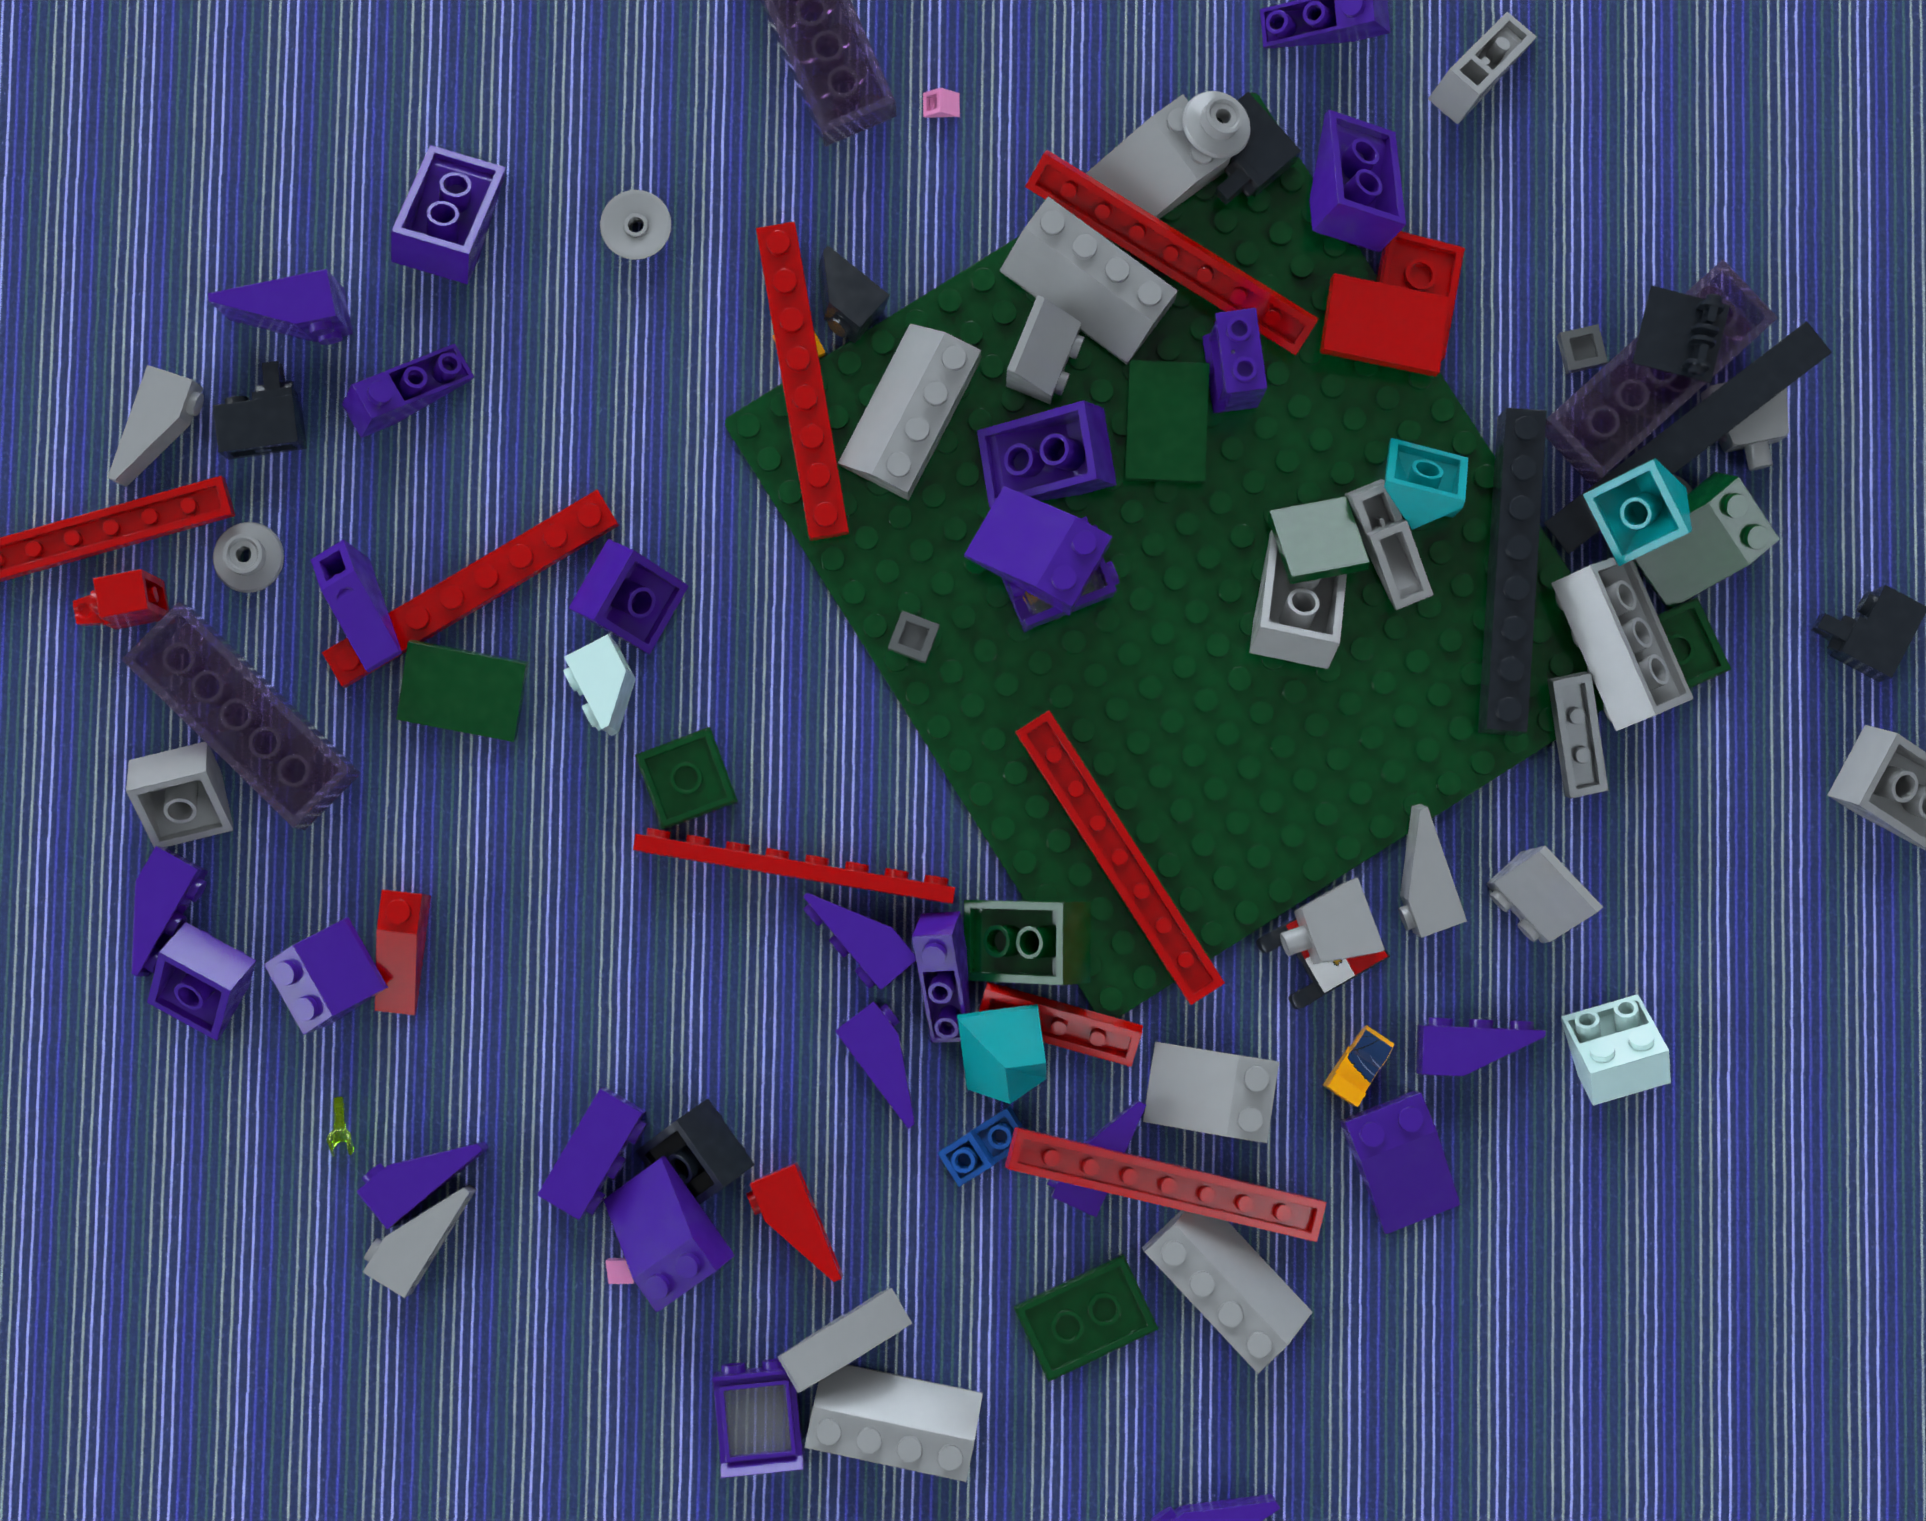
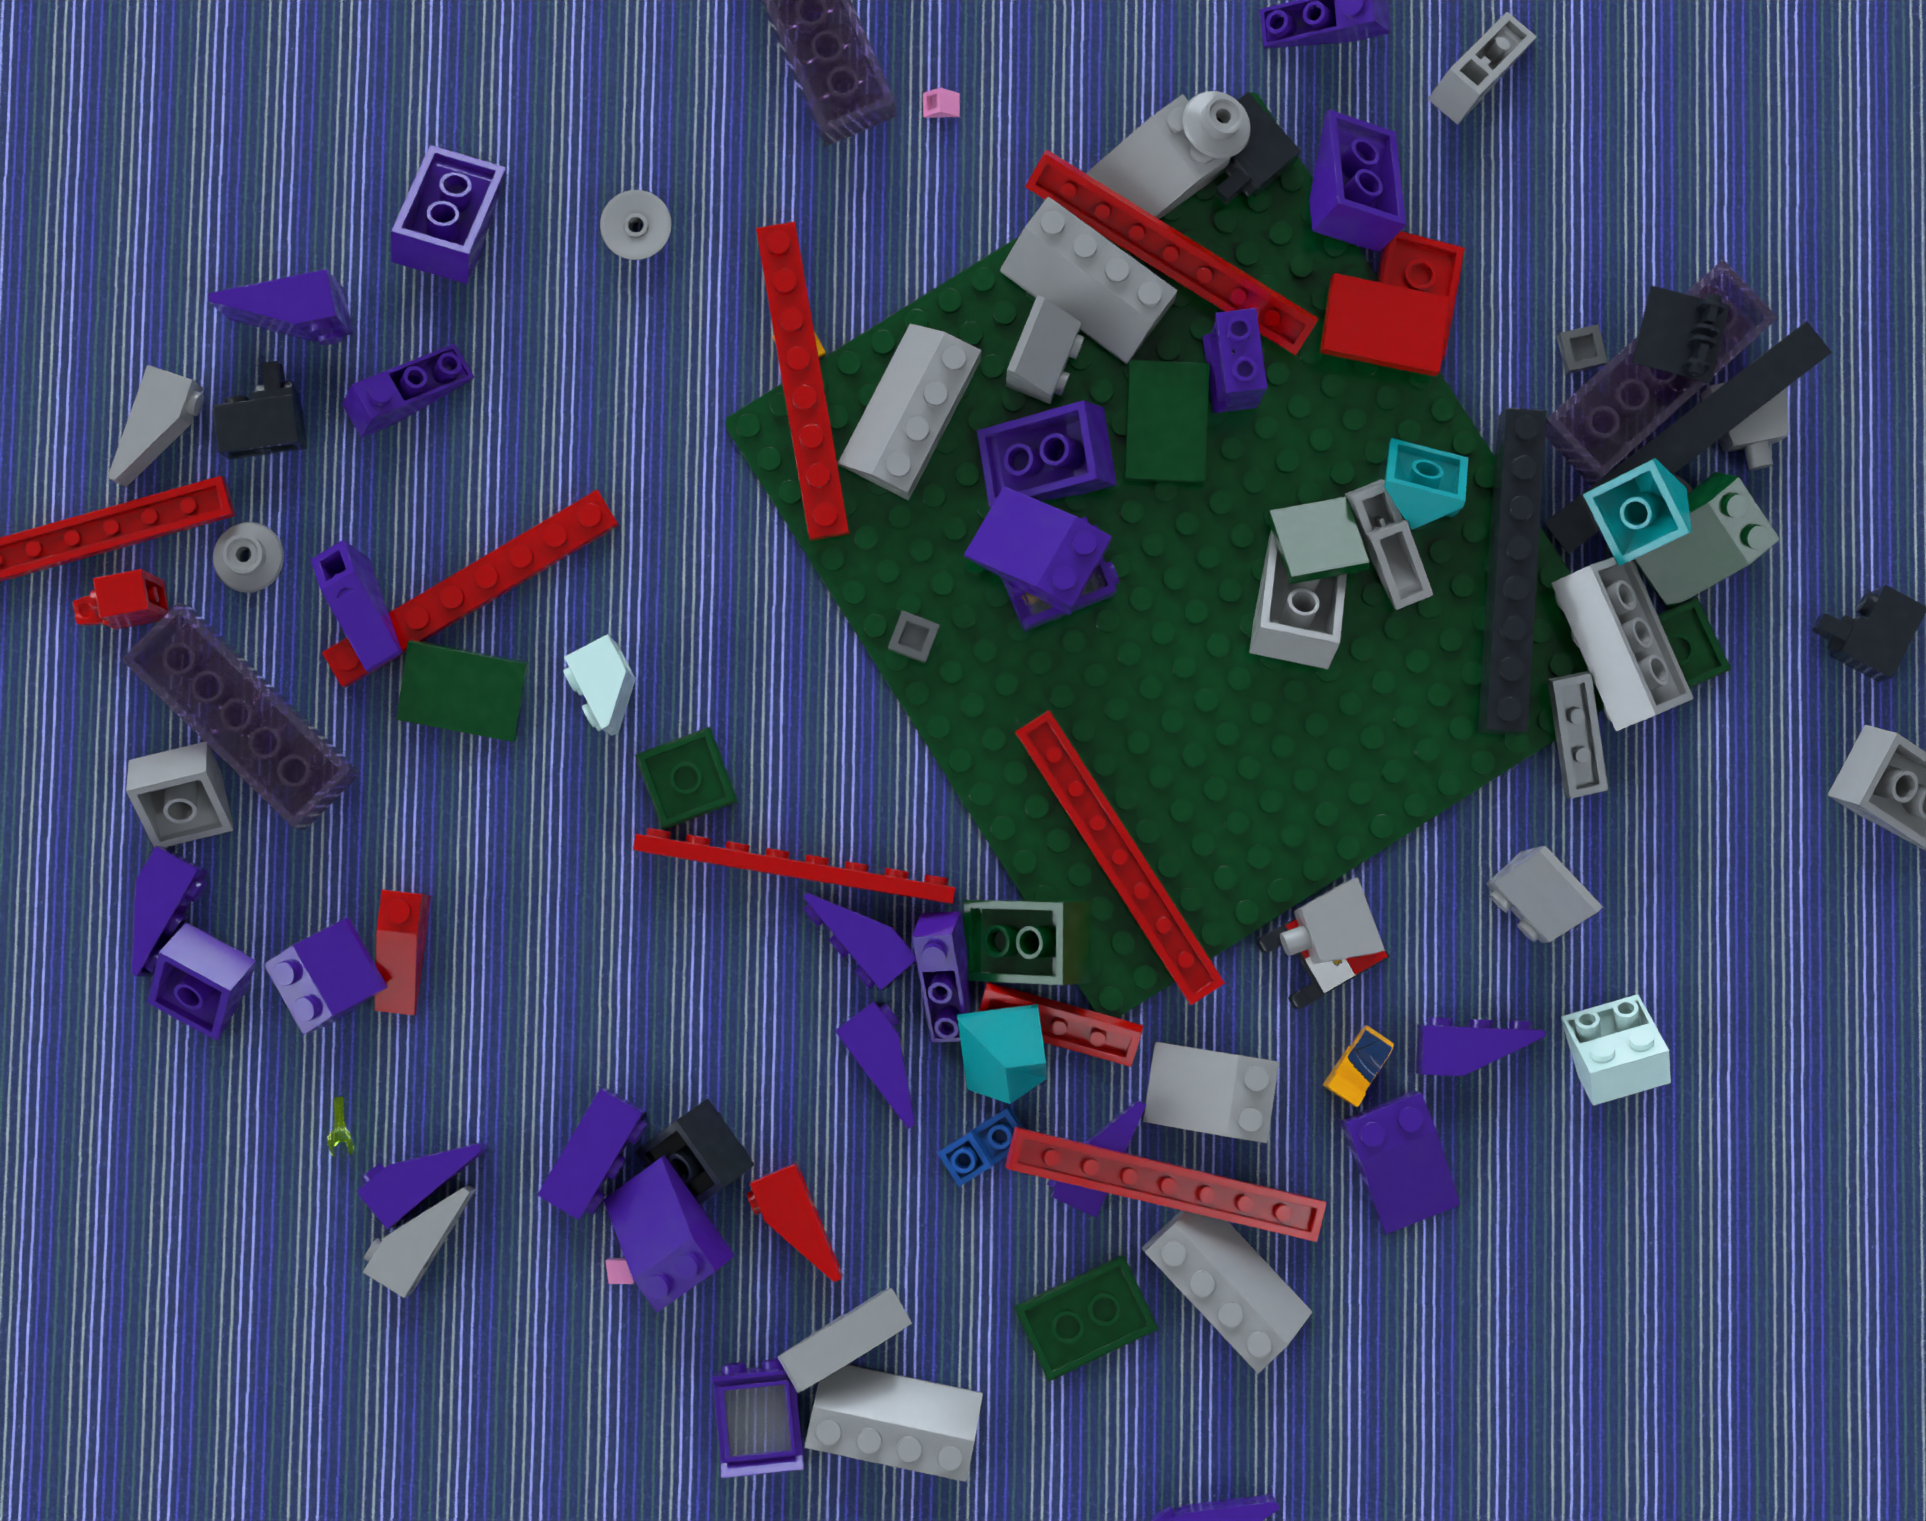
(628, 596): dark purple slope -> none
(848, 297): black slope -> none
(1427, 884): light grey slope -> none

